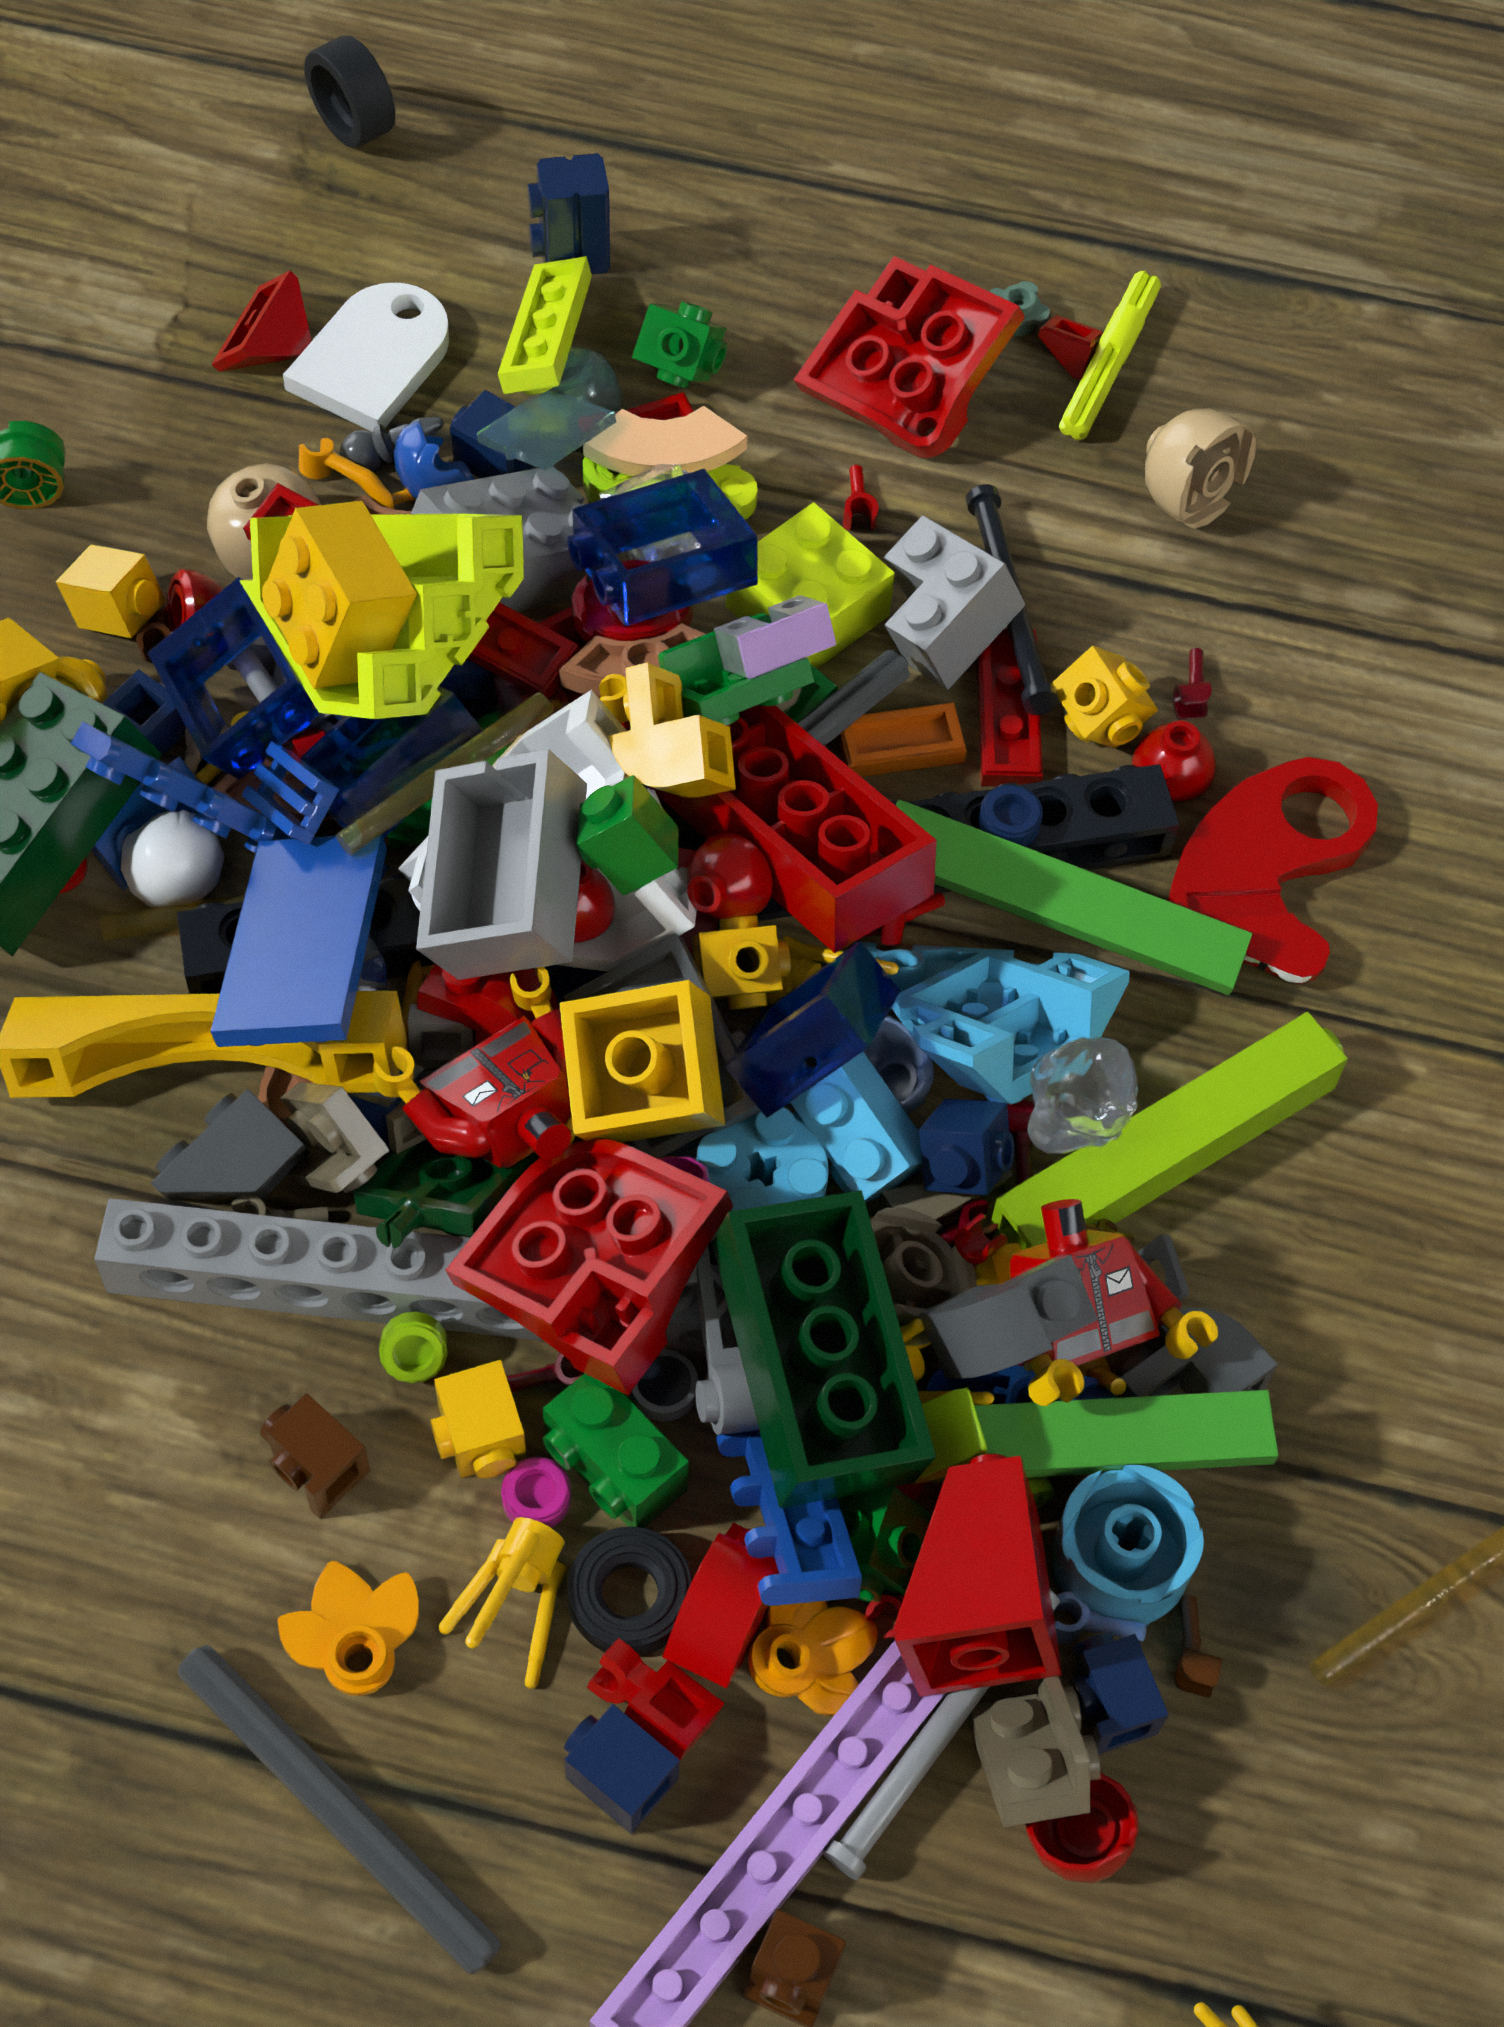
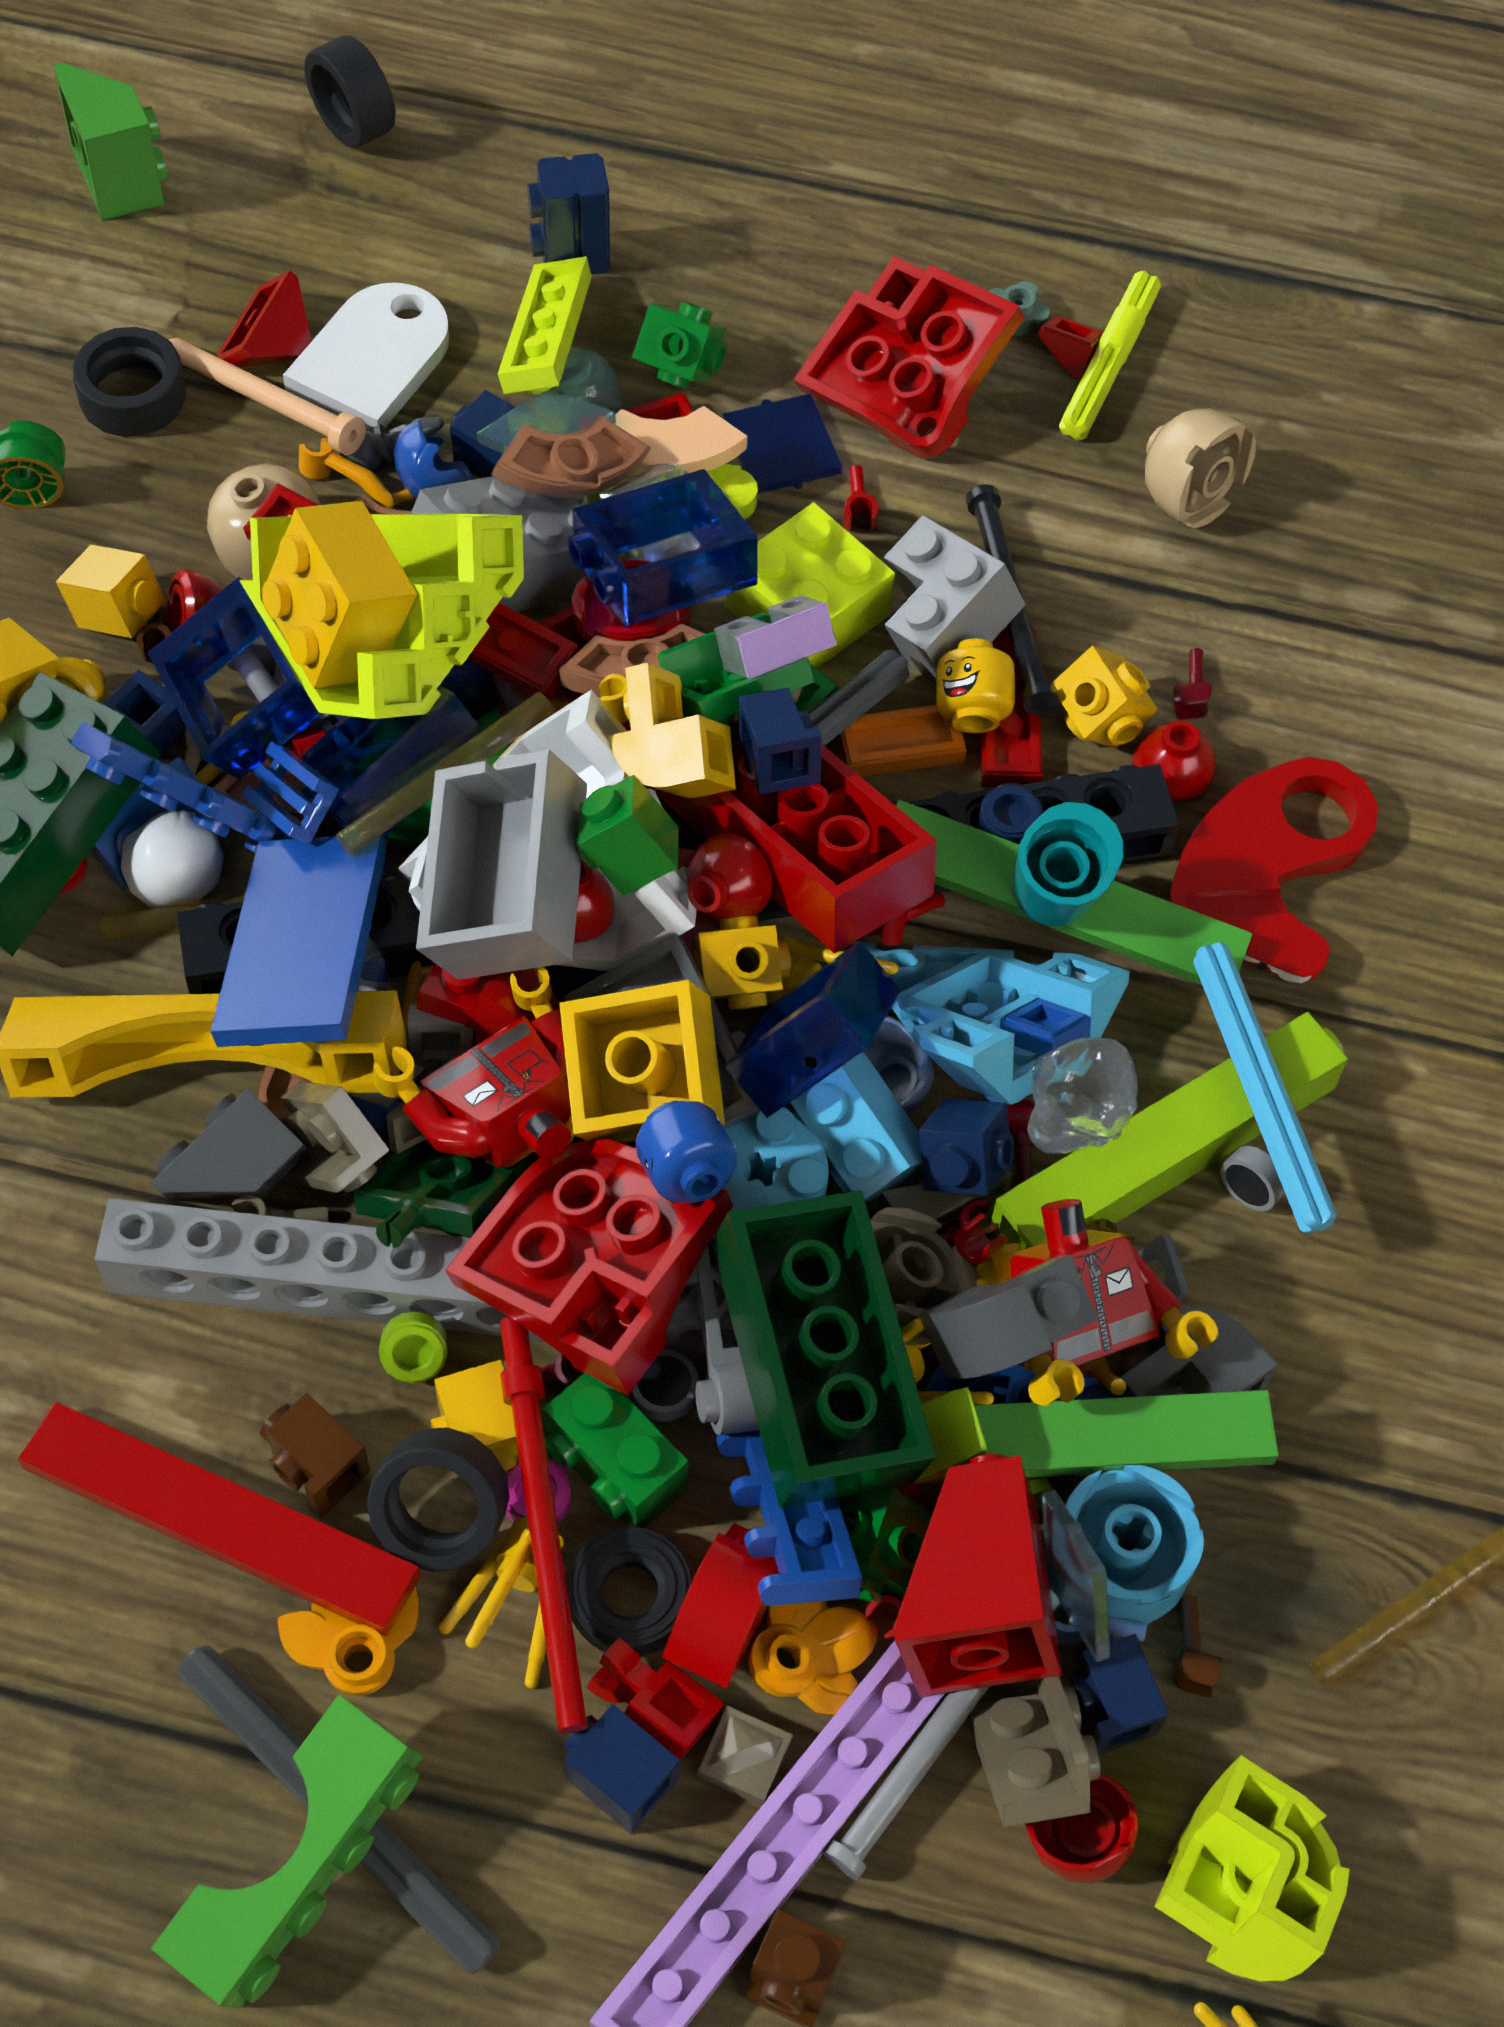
(112, 141): none -> bright green slope
(127, 349): none -> black tyre
(221, 1518): none -> red tile
(233, 1937): none -> bright green arch
(343, 431): none -> light nougat bar
(410, 1539): none -> black tyre
(523, 1390): none -> red bar
(570, 462): none -> nougat tile
(686, 1151): none -> blue head
(744, 1756): none -> dark tan tile
(778, 741): none -> dark blue brick
(785, 443): none -> clear blue piece
(975, 686): none -> yellow head
(1045, 1026): none -> blue tile
(1066, 863): none -> teal hat
(1076, 1575): none -> clear light blue piece
(1252, 1178): none -> tile
(1256, 1876): none -> neon yellow brick
(1265, 1089): none -> medium azure axle

